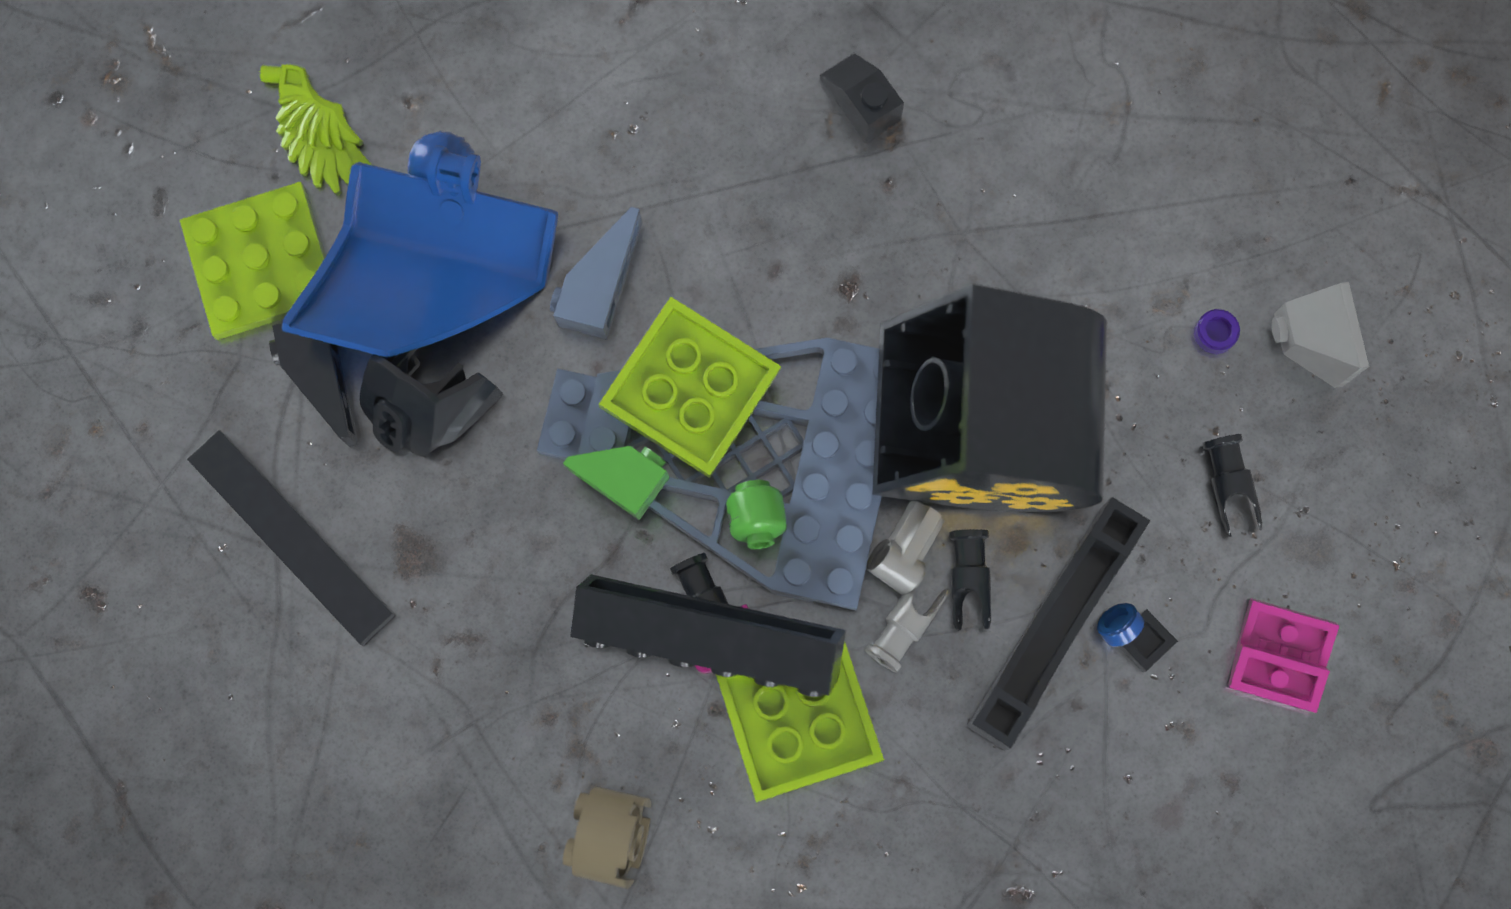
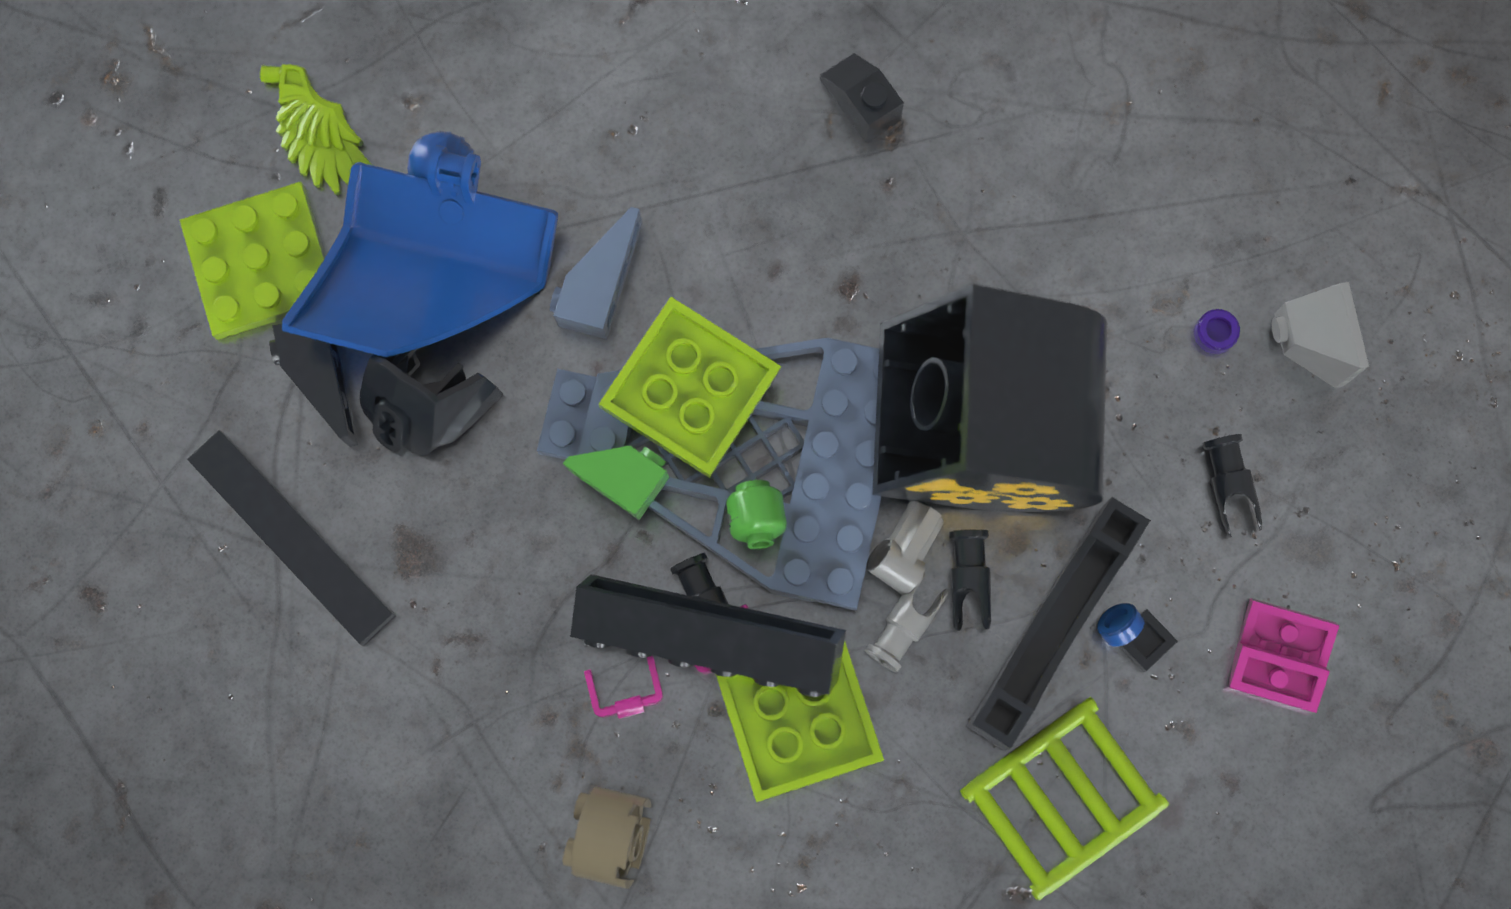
(628, 706): none -> dark pink piece
(1114, 830): none -> lime bar

